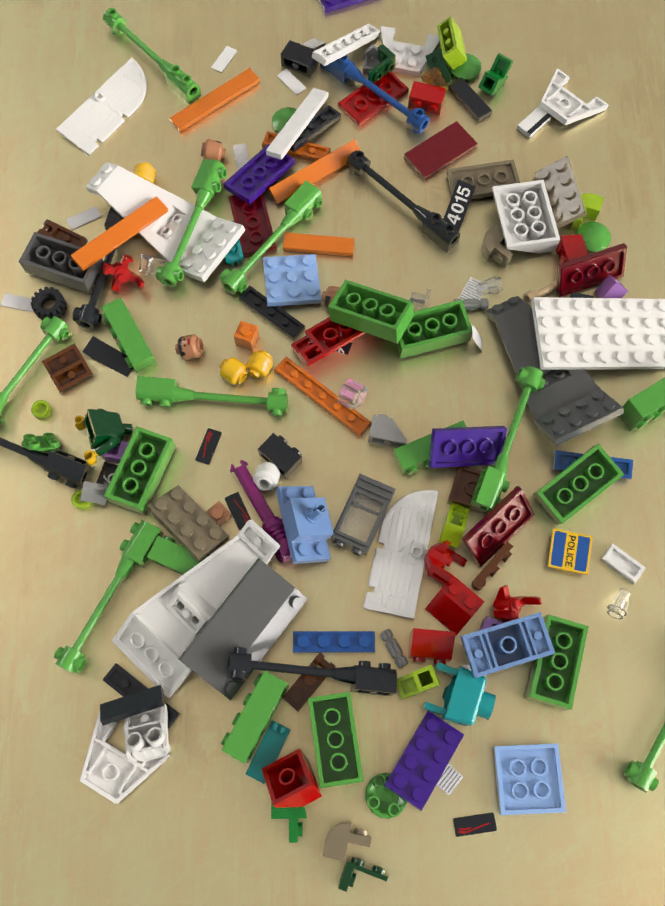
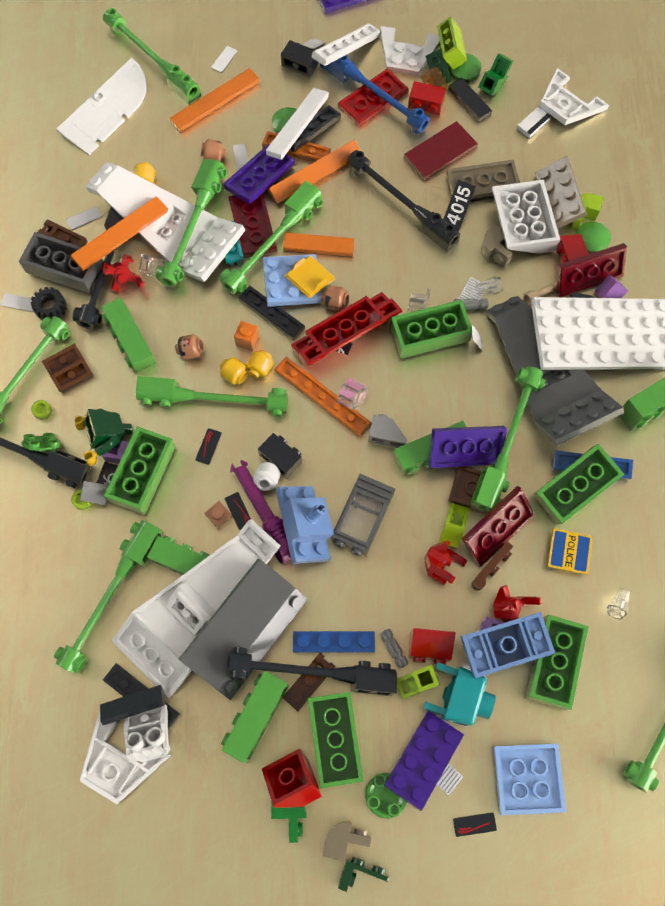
(107, 355): black sticker -> none
(188, 523): dark tan plate -> none
(268, 750): teal hinge -> none
(291, 81): white sticker -> none
(309, 276): none -> yellow piece
(370, 58): light grey tile -> none
(371, 311): bright green brick -> none
(386, 64): dark green bracket -> none
(400, 564): white door -> none
(454, 605): red slope -> none
(622, 563): white tile -> none

